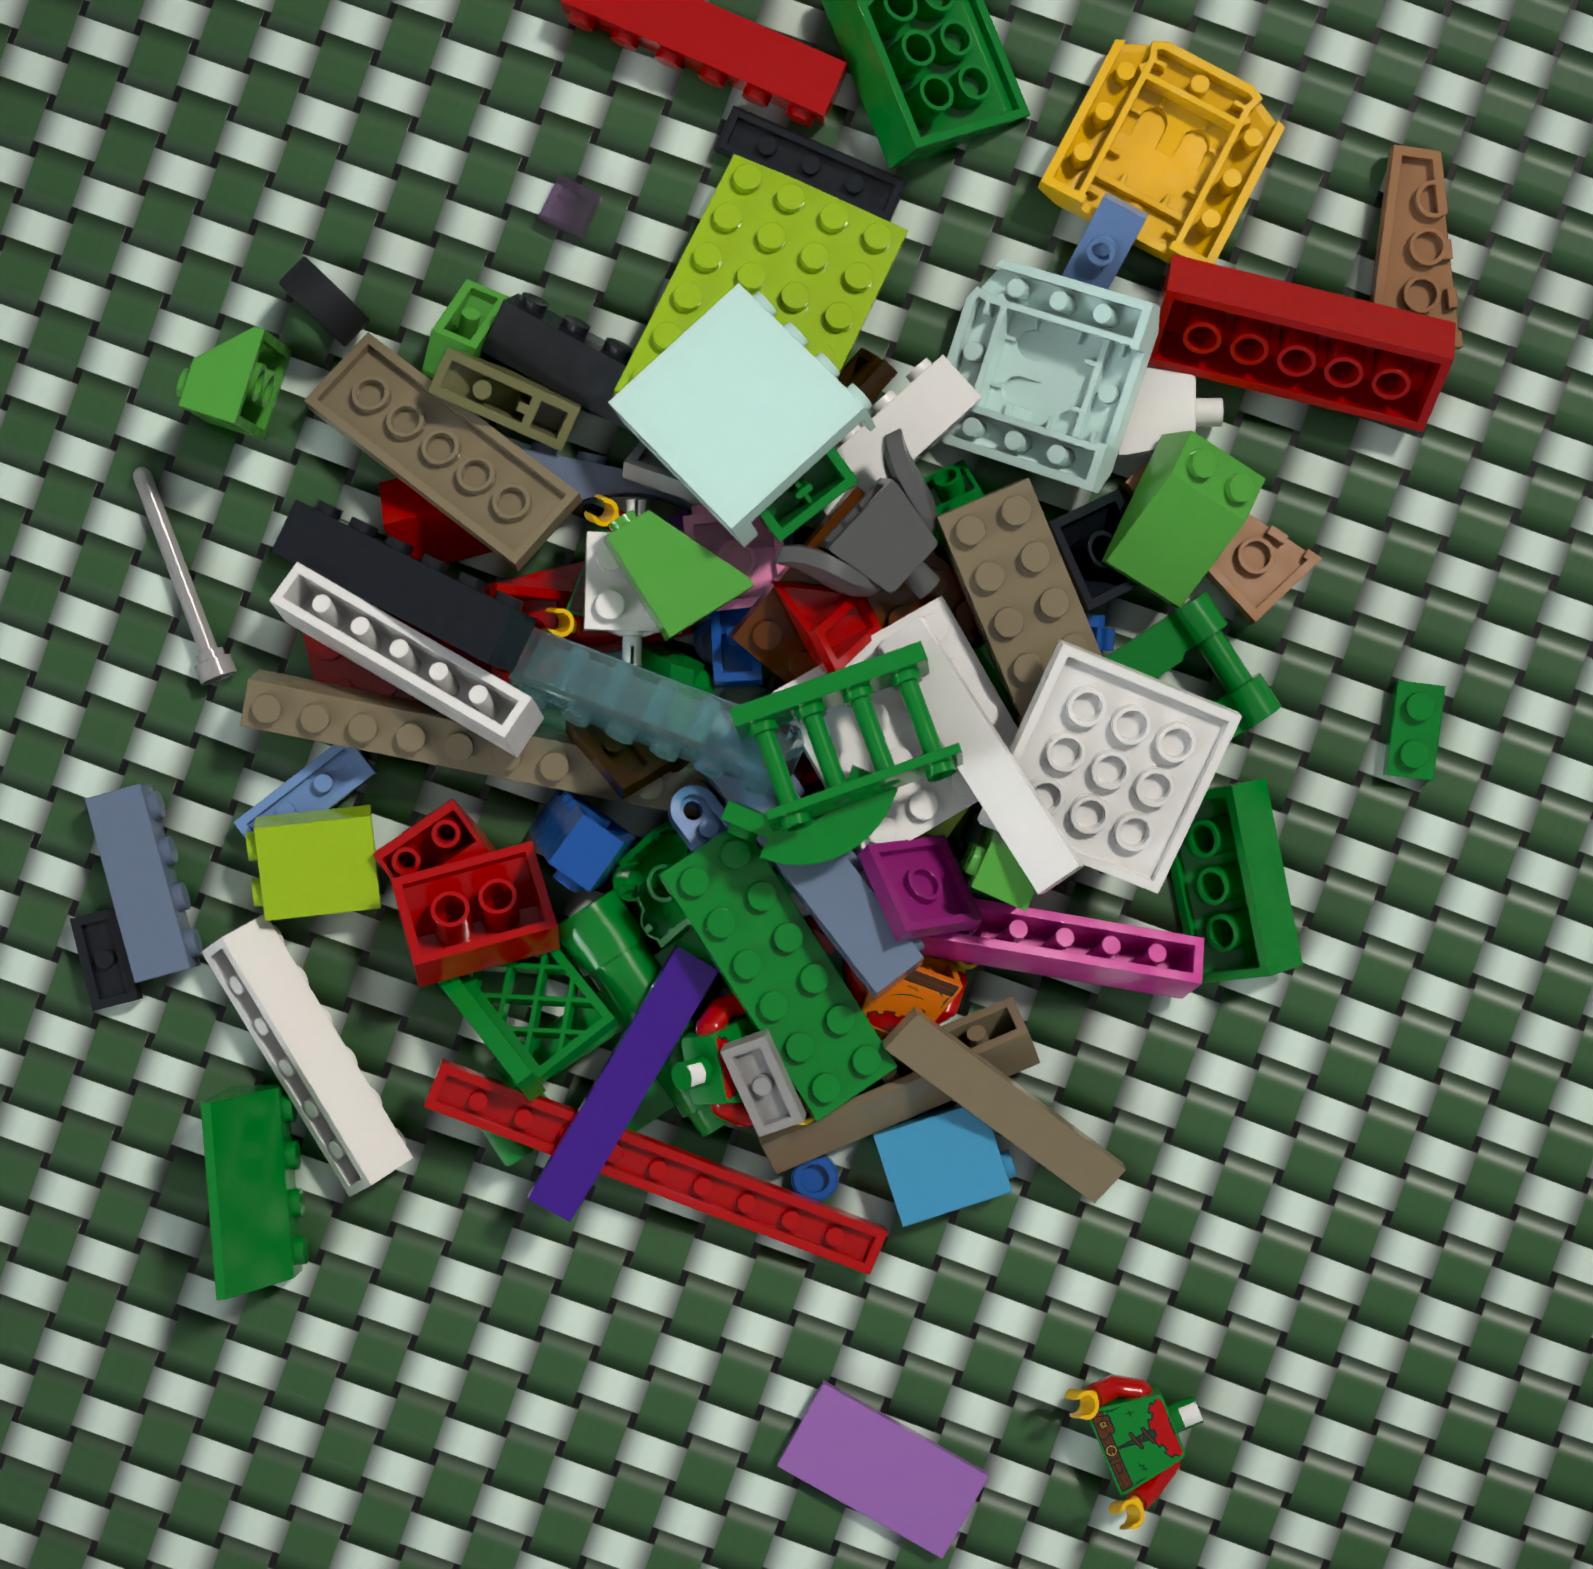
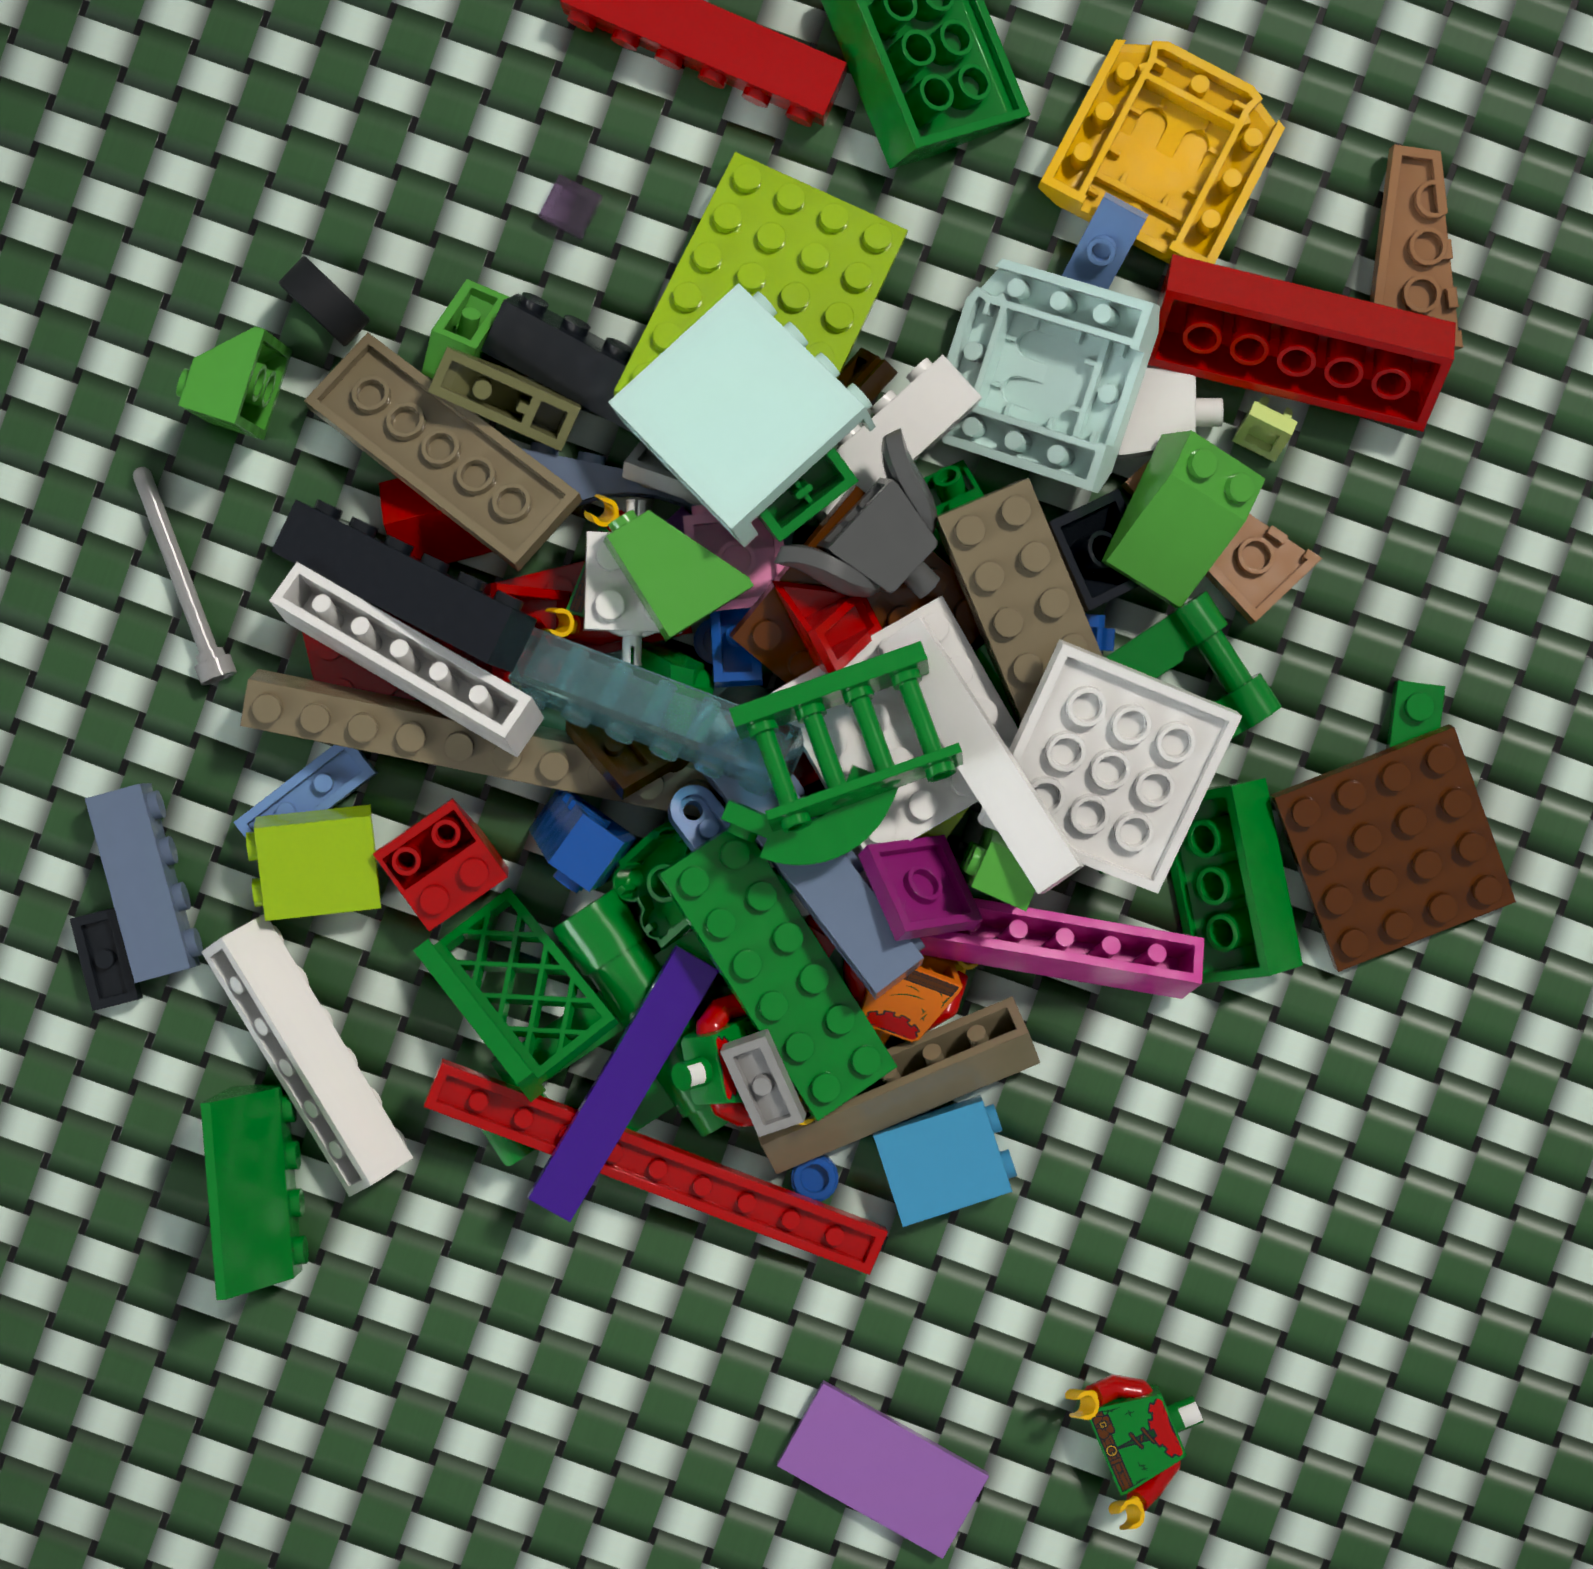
(476, 913): red slope -> none
(811, 163): black tile -> none
(1003, 1104): dark tan tile -> none
(1265, 429): none -> yellowish green tile
(1393, 847): none -> reddish brown plate

